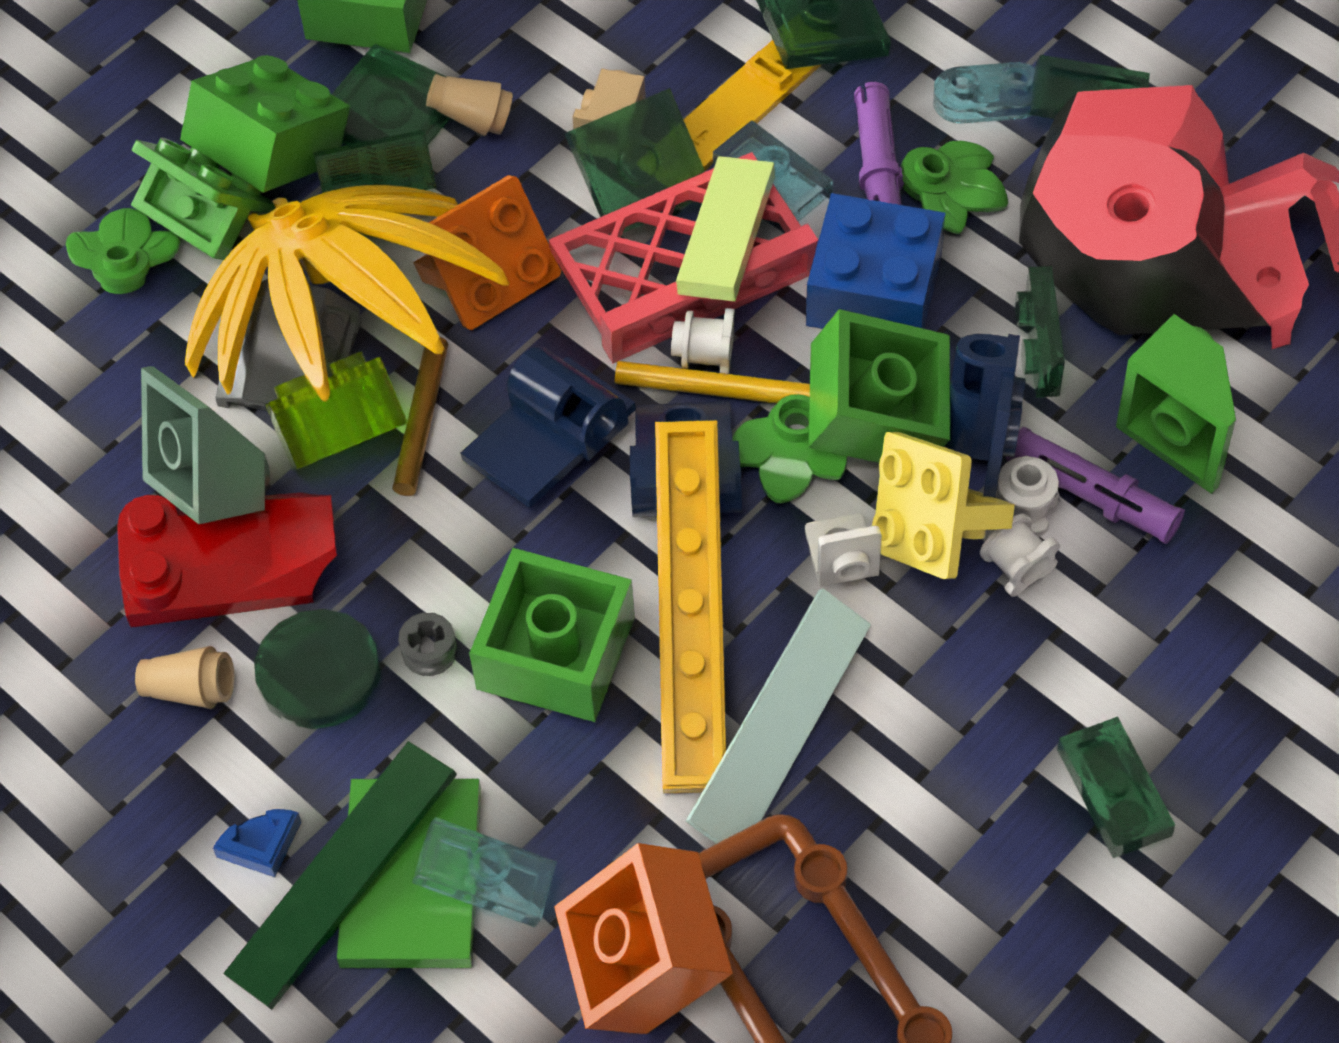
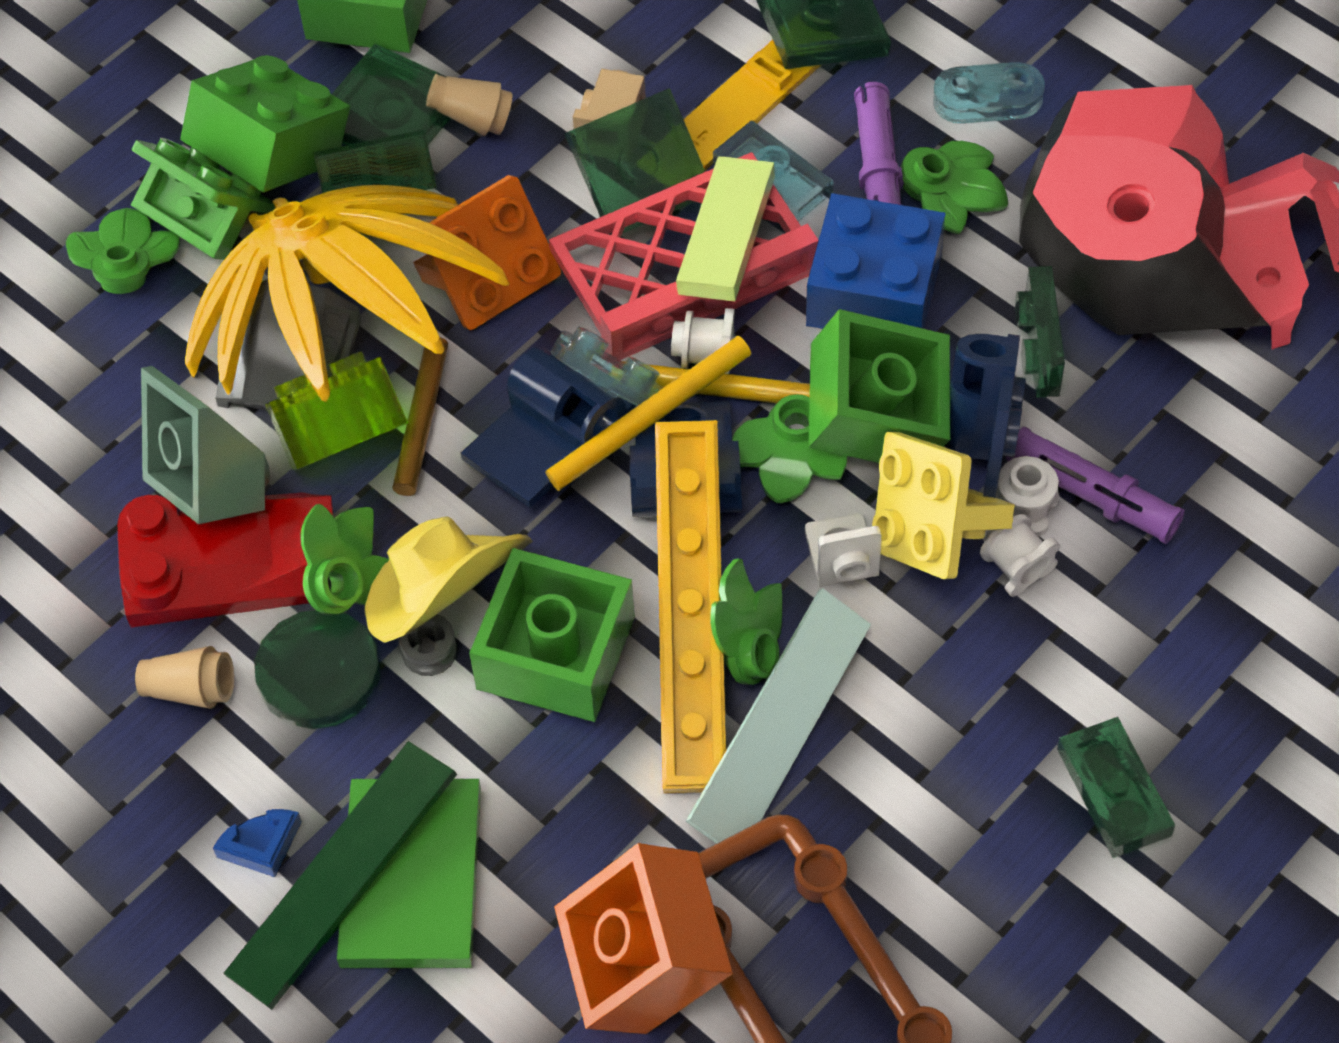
(342, 552): none -> bright green plate
(429, 572): none -> light yellow hat
(484, 872): clear light blue plate -> none
(587, 355): none -> clear light blue plate
(648, 413): none -> yellow bar
(747, 625): none -> bright green plate
(1060, 79): clear green plate -> none
(1180, 401): bright green slope -> none

